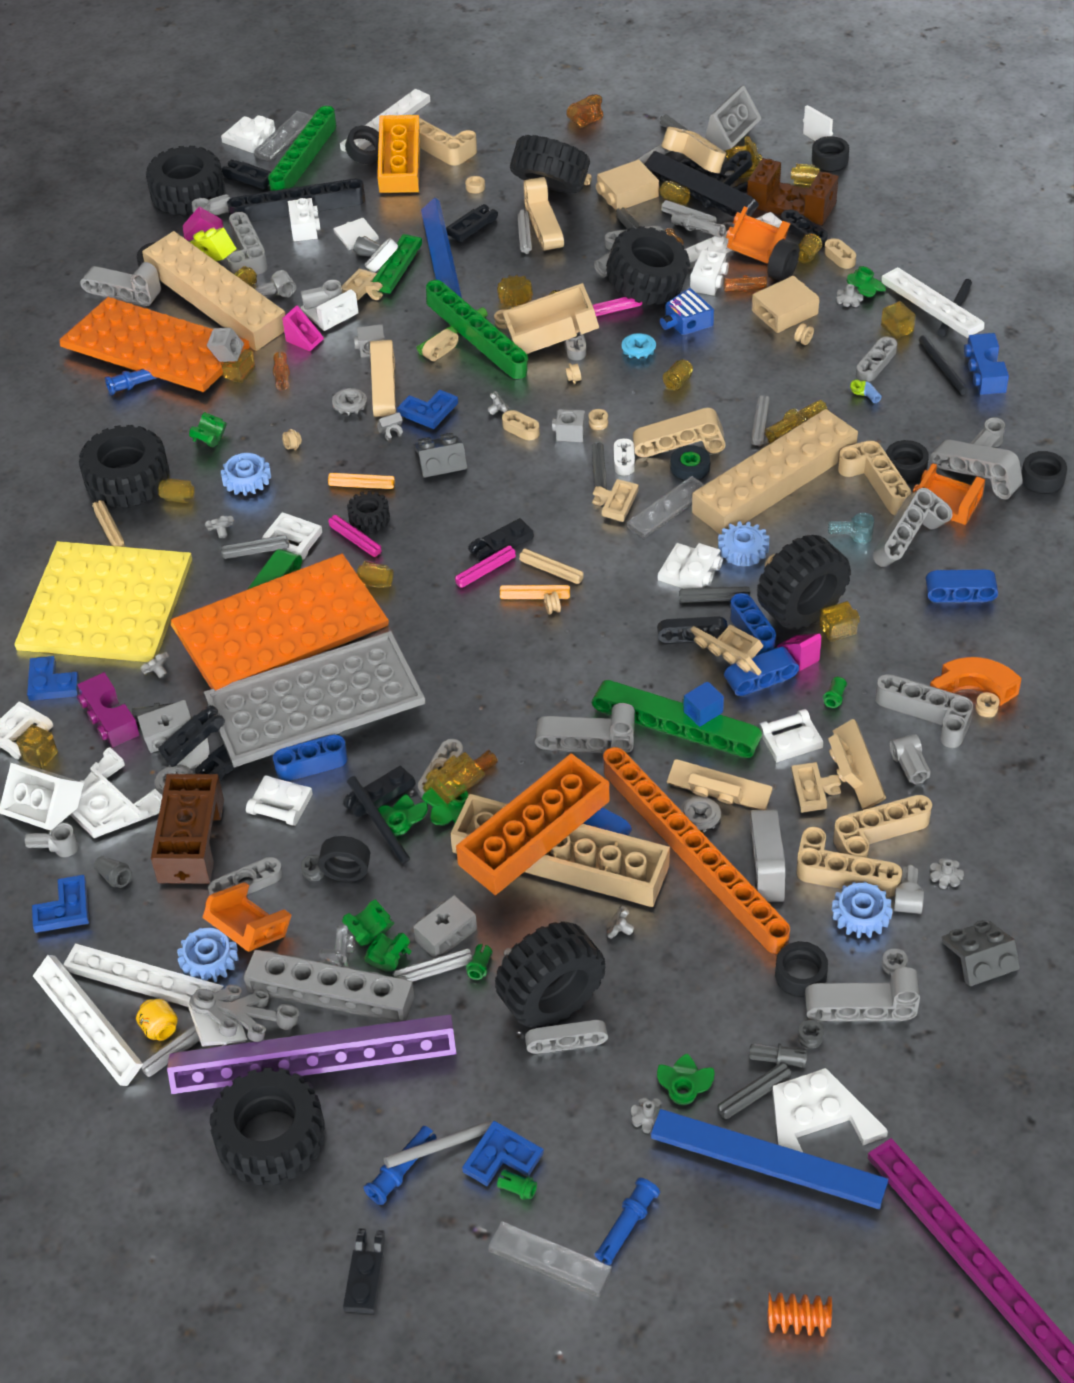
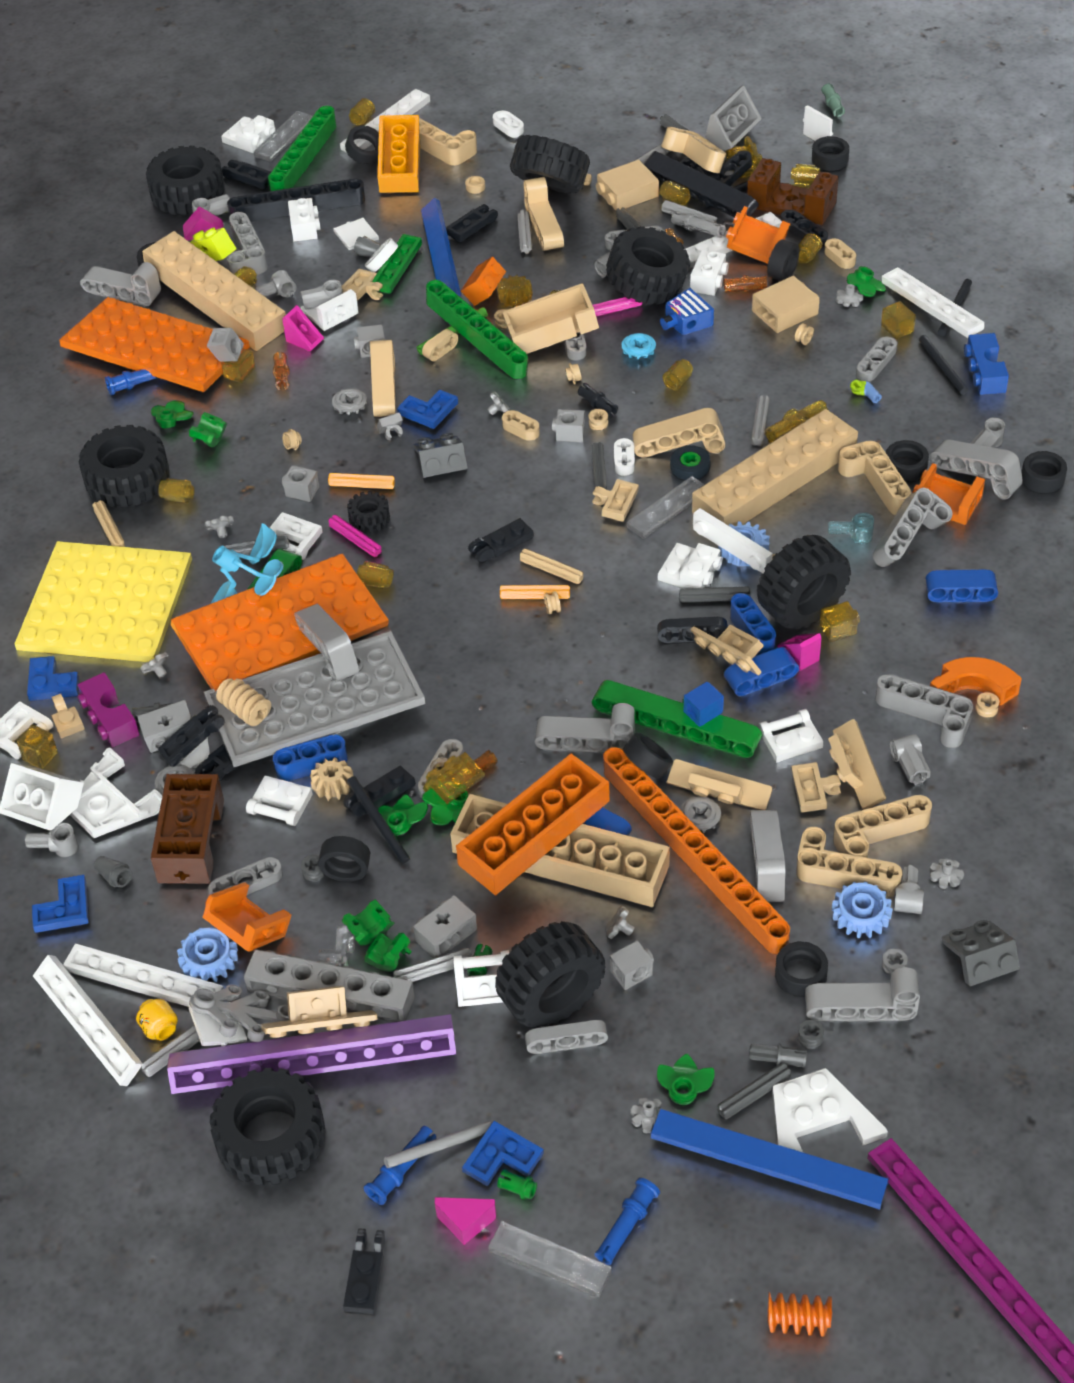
(65, 720): none -> tan plate
(169, 414): none -> green plate
(230, 561): none -> medium azure plant
(243, 701): none -> tan piece
(245, 473): light blue gear -> none
(300, 483): none -> light grey brick
(317, 1009): none -> tan bracket
(329, 640): none -> light grey beam
(331, 778): none -> tan gear
(361, 112): none -> clear yellow brick
(465, 1215): none -> dark pink slope
(479, 988): none -> white plate
(483, 281): none -> orange brick
(485, 566): dark pink axle -> none
(508, 123): none -> white plate
(586, 110): clear orange piece -> none
(597, 399): none -> black pin
(631, 964): none -> light grey brick
(648, 755): none -> black tyre
(731, 540): none -> white plate
(833, 100): none -> sand green pin
(833, 697): green pin -> none

